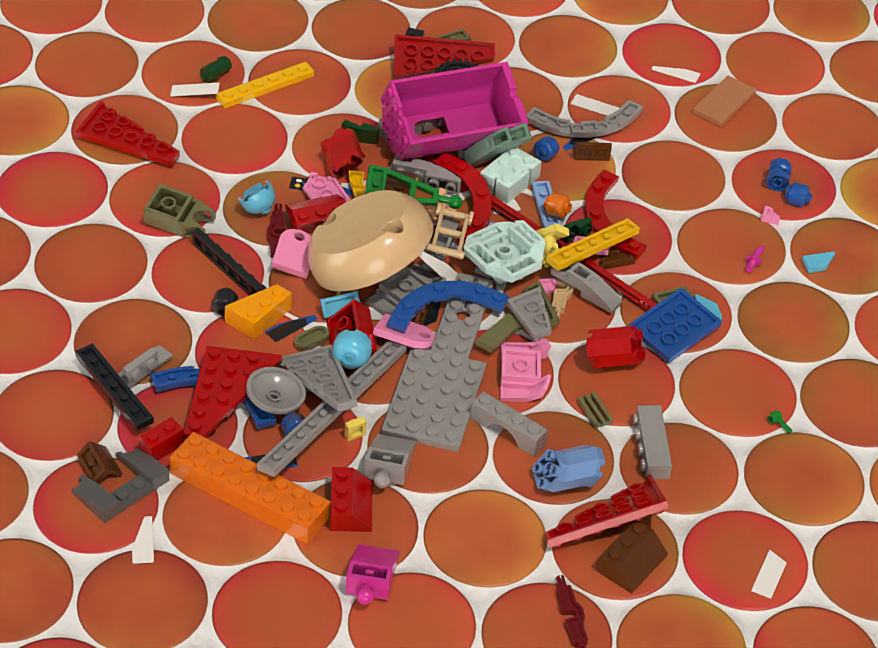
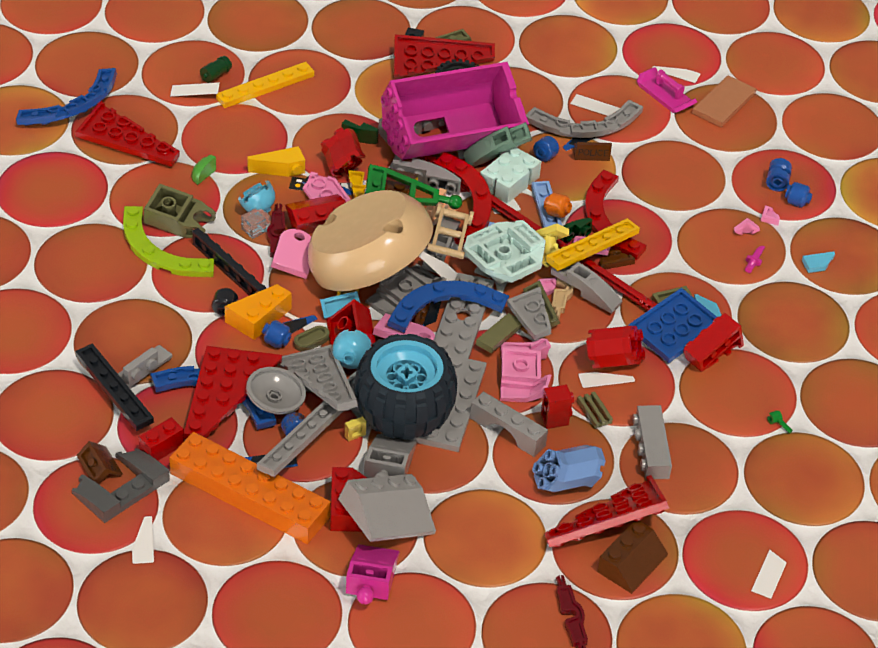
(97, 92): none -> blue plate
(156, 257): none -> lime plate
(203, 169): none -> bright green brick
(255, 222): none -> clear brick
(276, 334): none -> blue head
(280, 162): none -> yellow slope
(388, 507): none -> light grey slope
(405, 386): none -> black wheel
(557, 406): none -> red brick
(595, 379): none -> white sticker
(664, 89): none -> dark pink piece
(714, 342): none -> red wedge
(746, 226): none -> bright pink tile

